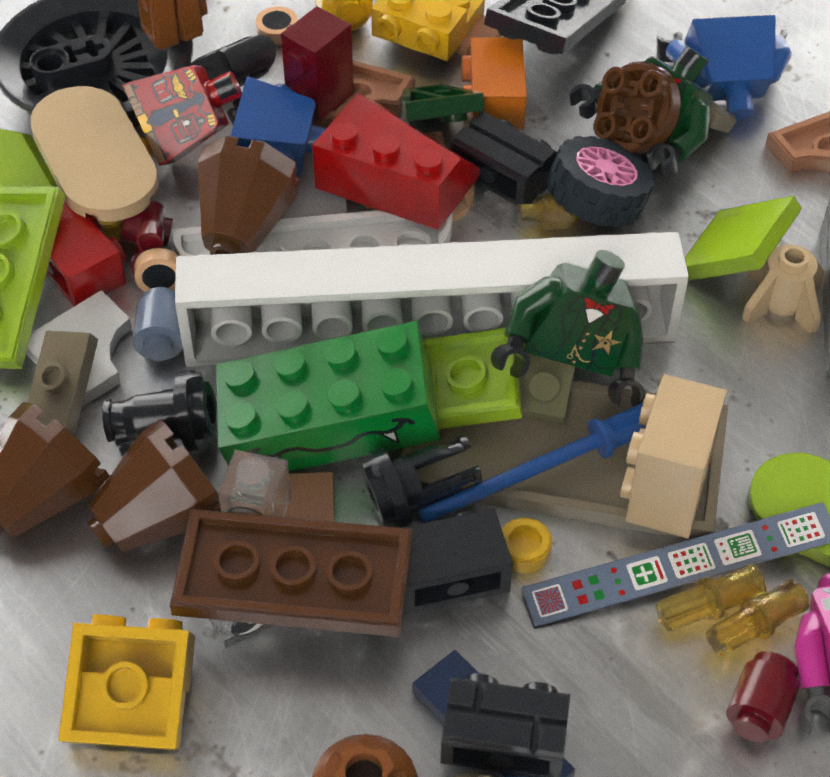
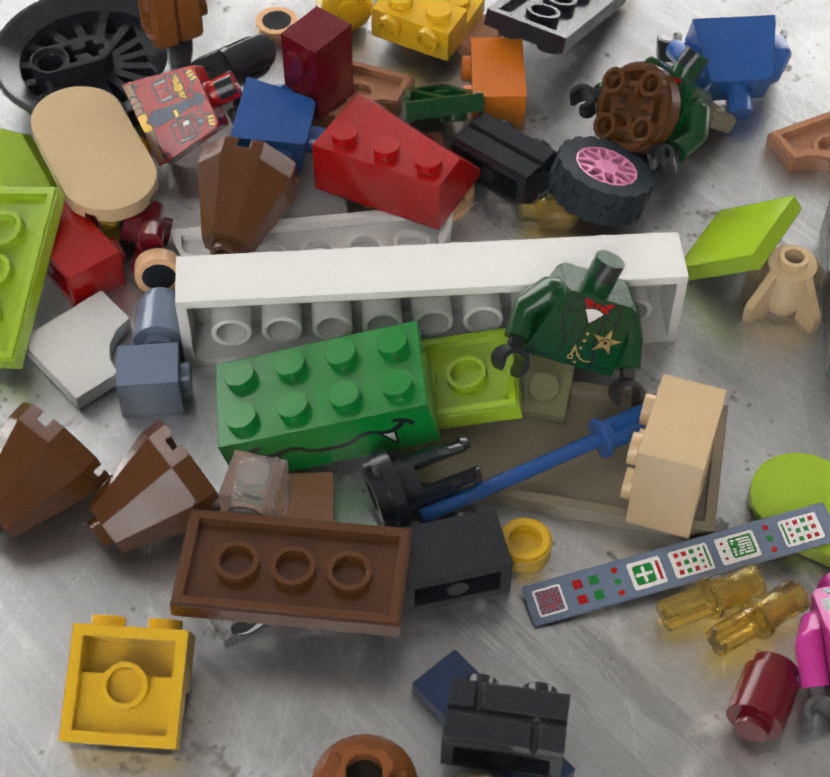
(63, 376): dark tan plate -> none
(152, 379): none -> sand blue brick
(185, 409): black piece -> none

